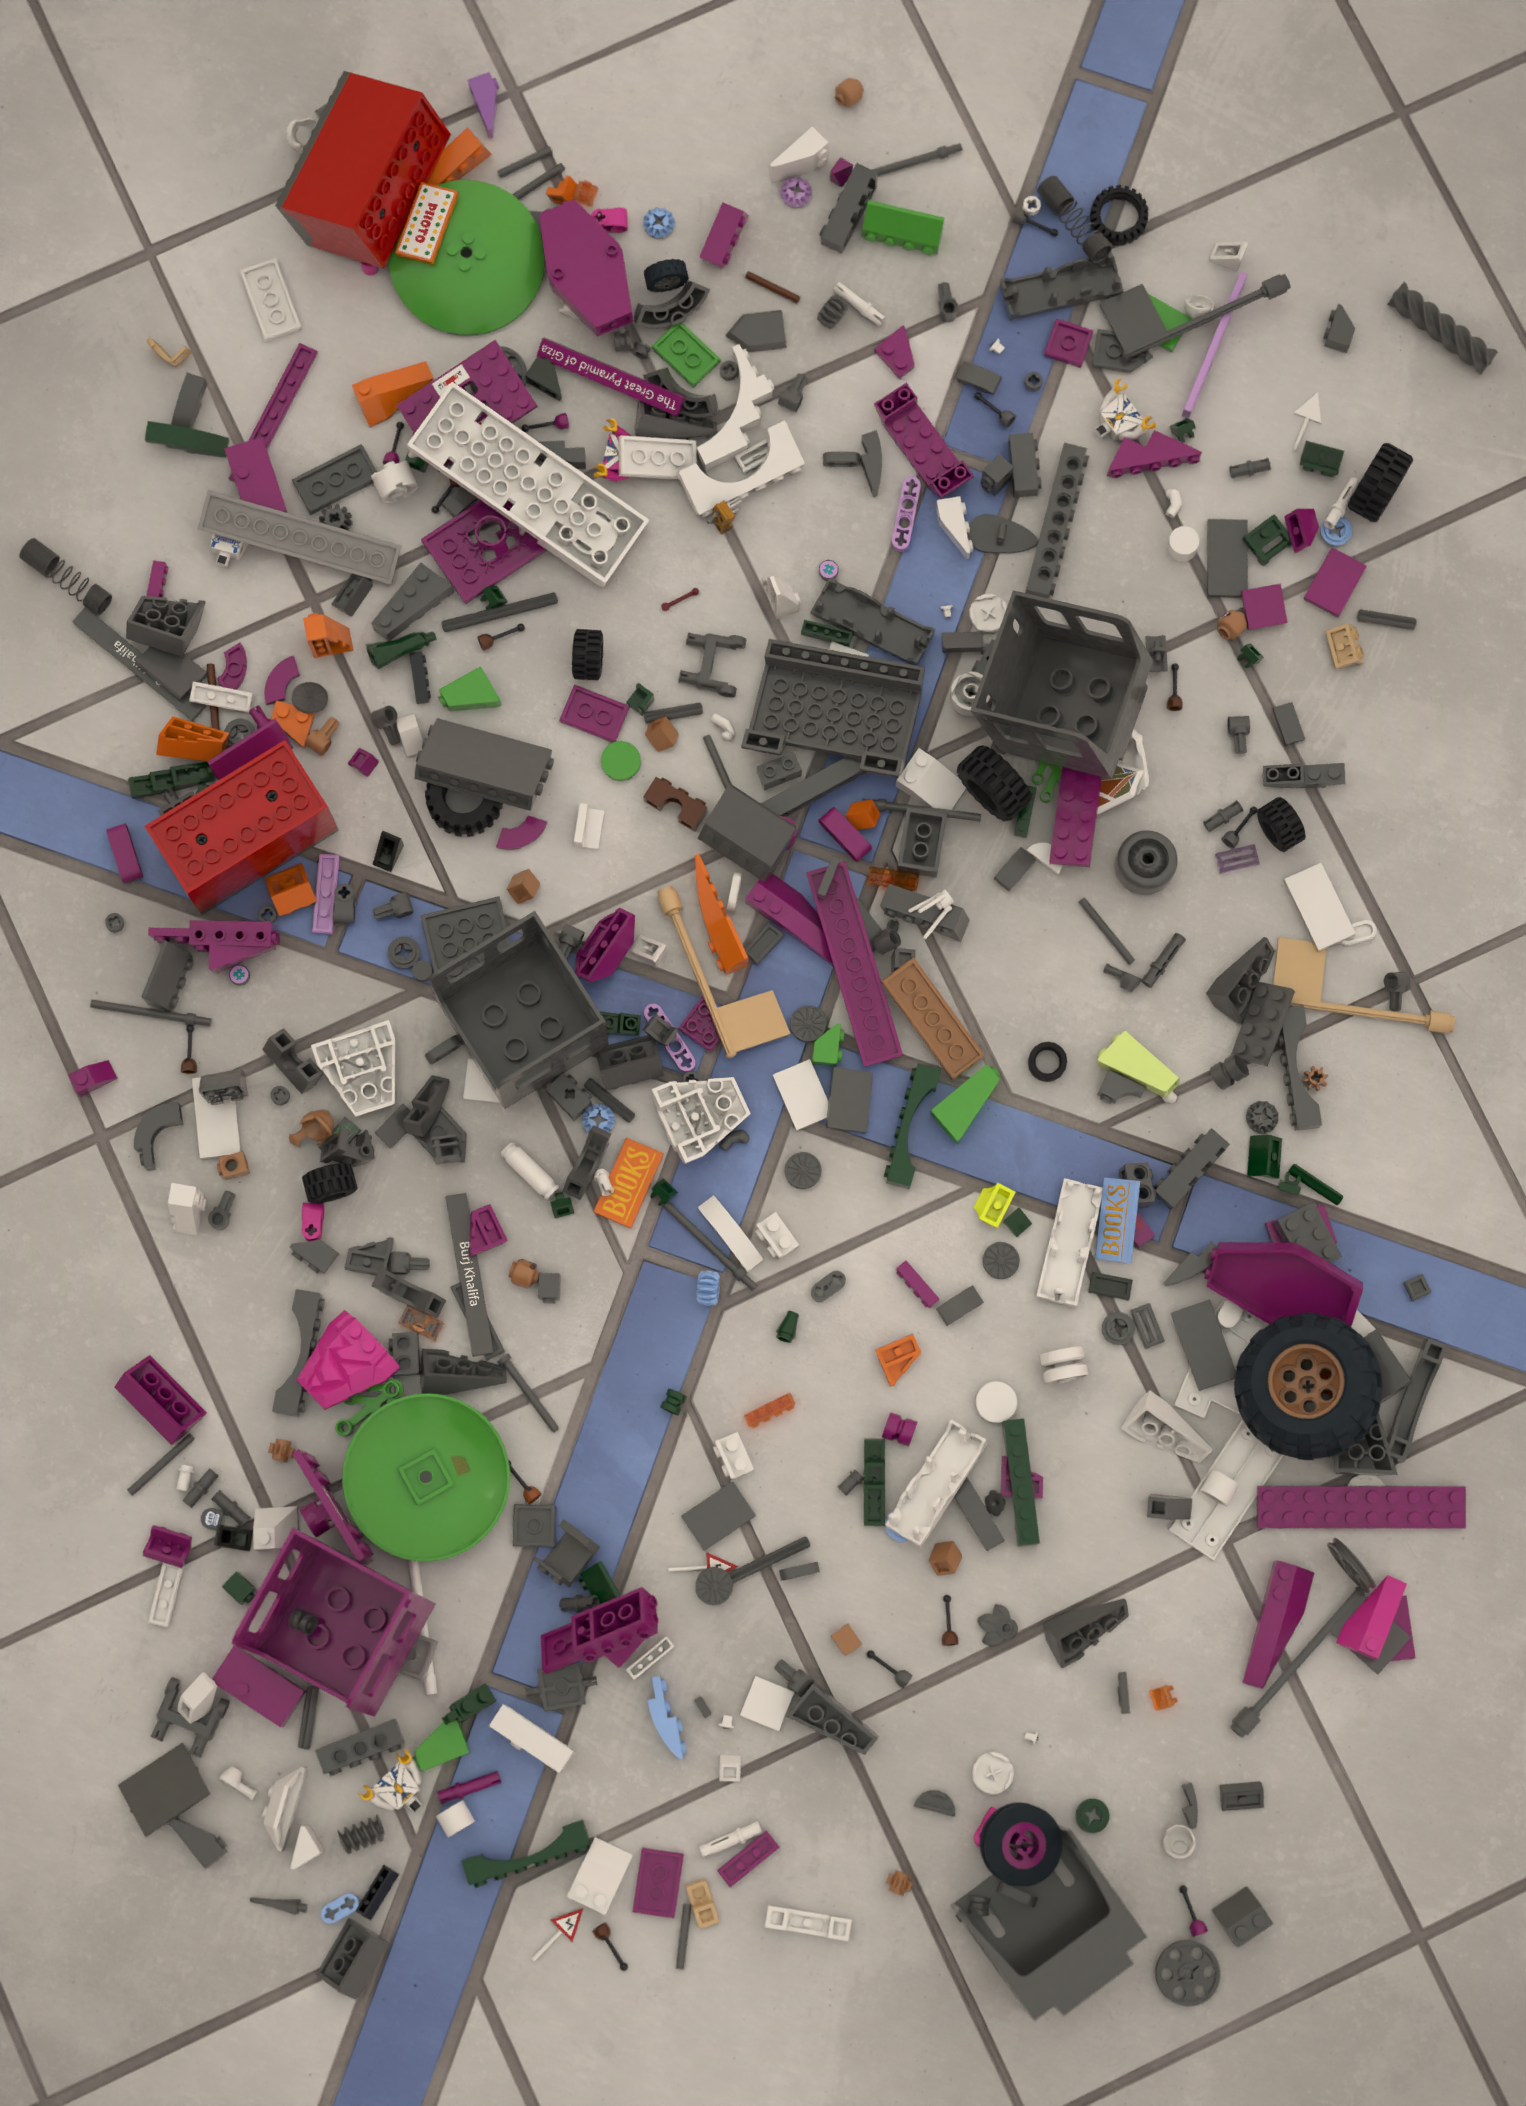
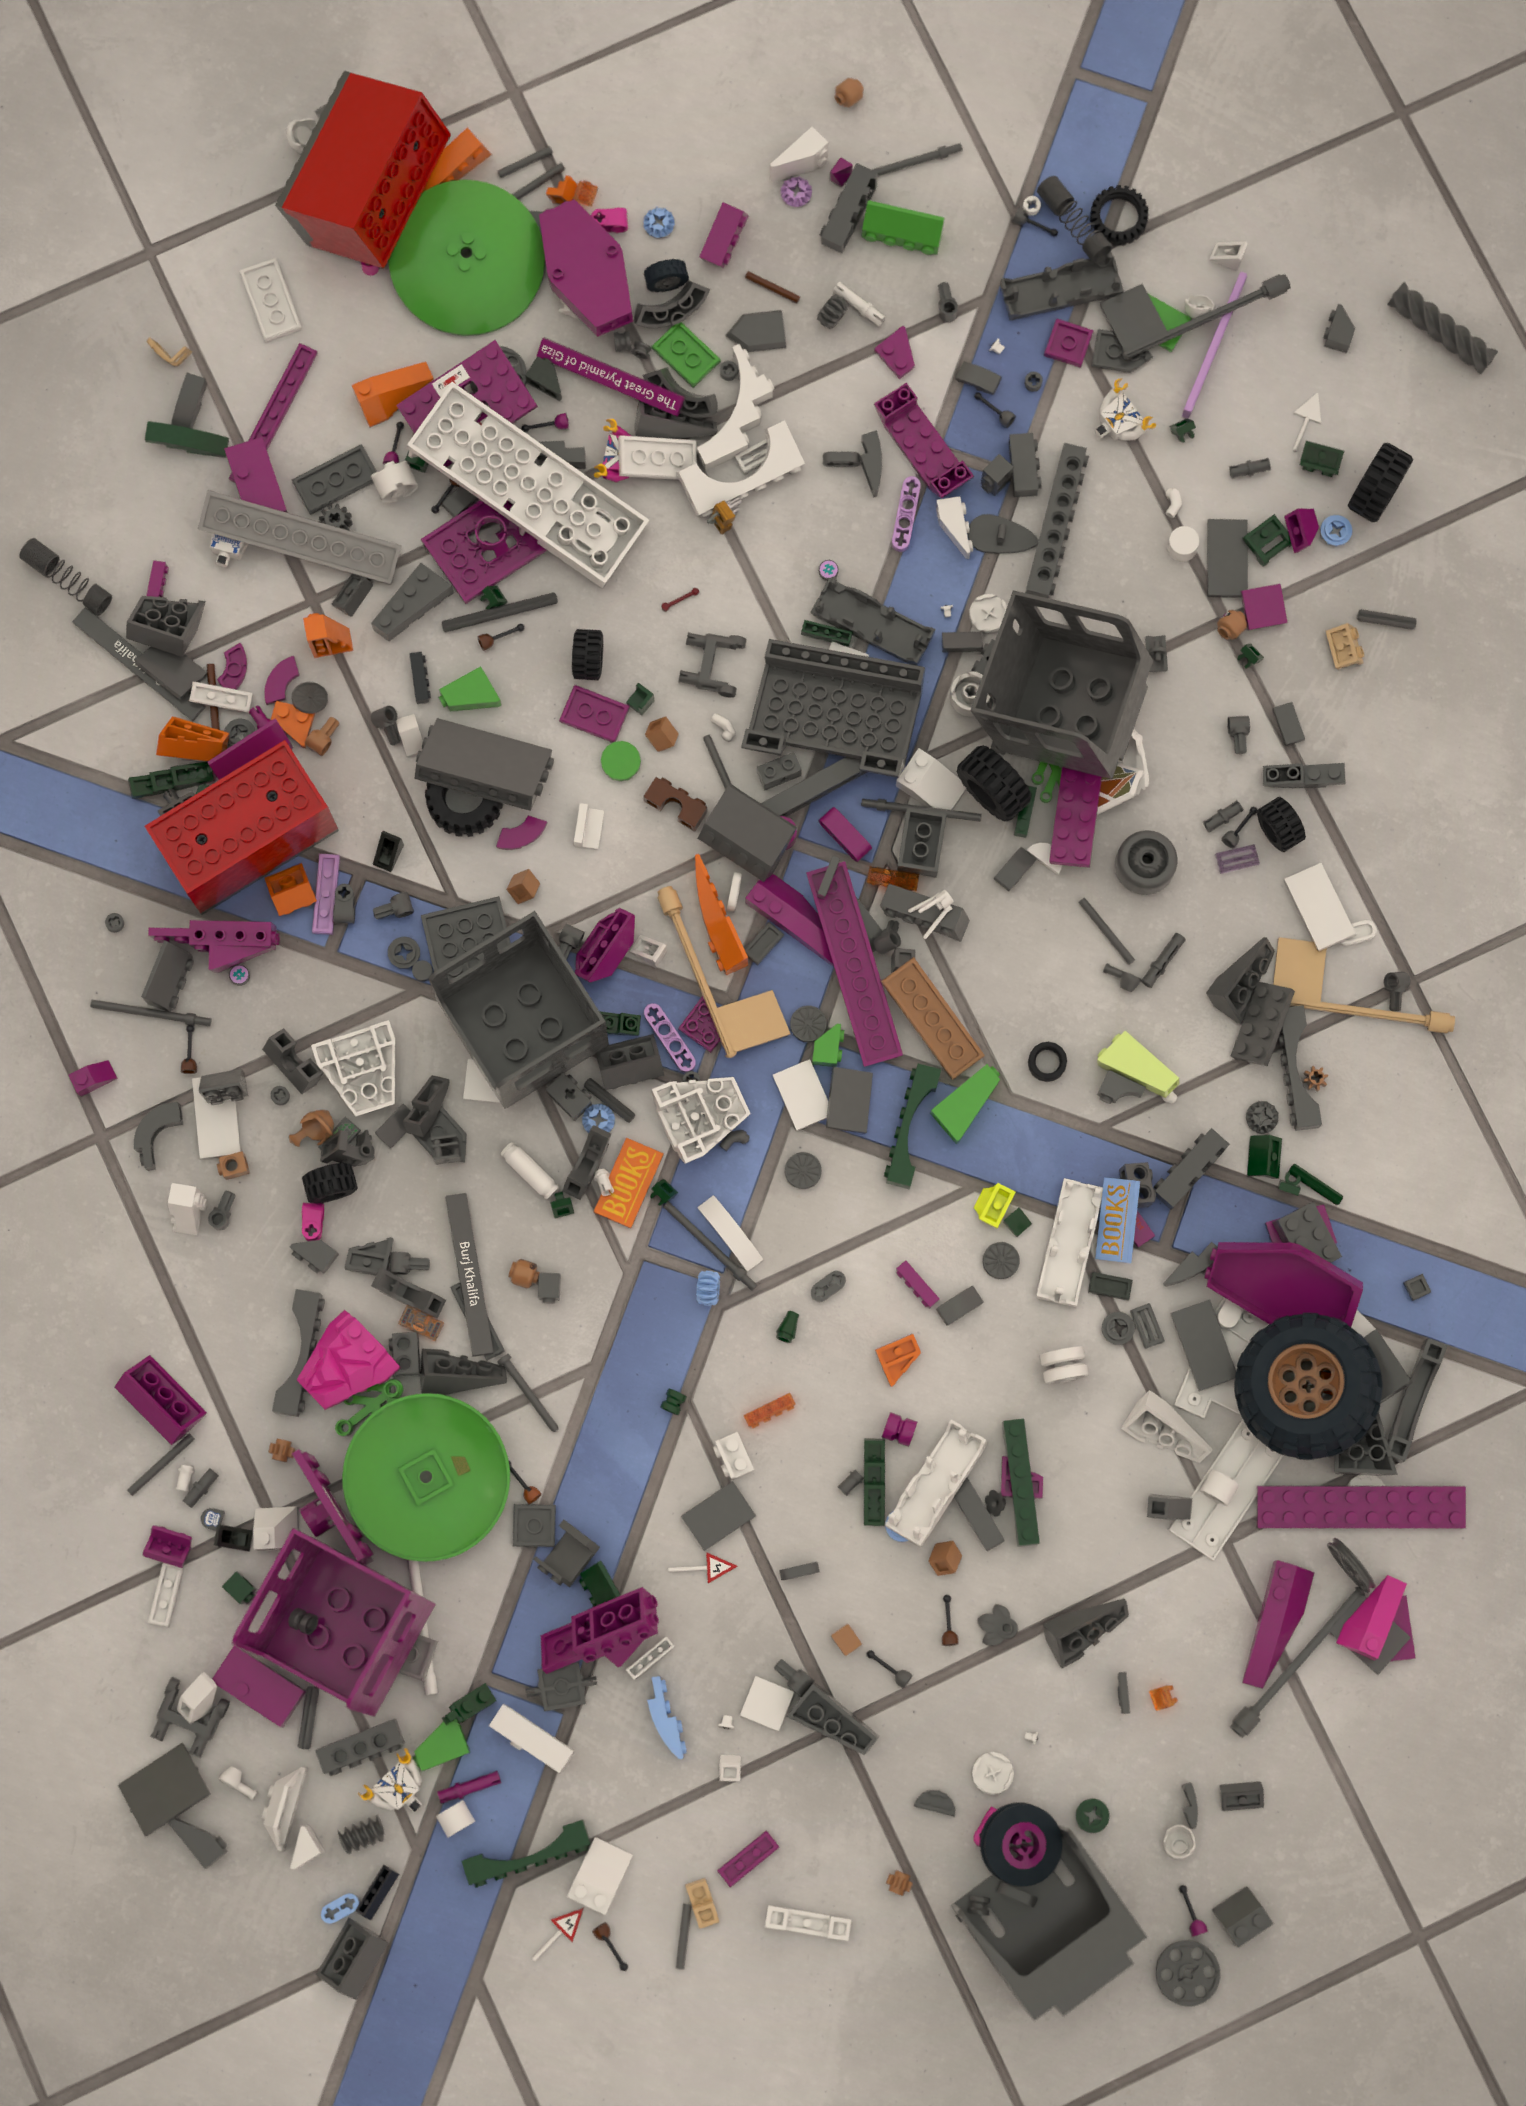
(124, 853): magenta beam -> none
(230, 1508): dark grey pin -> none
(262, 912): dark grey bush -> none
(291, 1905): dark grey piece -> none
(363, 762): magenta slope -> none
(388, 651): dark green piece -> none
(427, 223): tile -> none
(443, 1049): dark grey beam -> none
(485, 97): medium lavender slope -> none
(485, 1231): magenta wing -> none
(579, 1603): dark grey pin -> none
(658, 1882): magenta tile -> none
(660, 1030): dark grey bracket -> none
(674, 712): dark grey axle -> none
(703, 1707): dark grey tile -> none
(714, 1586): dark grey wheel -> none
(731, 1839): white pin -> none
(769, 1559): dark grey axle -> none
(776, 1235): white bracket -> none
(780, 597): white wedge -> none
(791, 396): dark grey axle -> none
(863, 814): orange panel -> none
(996, 1402): white tile -> none
(1158, 453): magenta slope -> none
(1174, 702): hinge -> none
(1231, 1070): dark grey wheel -> none
(1335, 582): magenta tile -> none
(1338, 509): white pin -> none

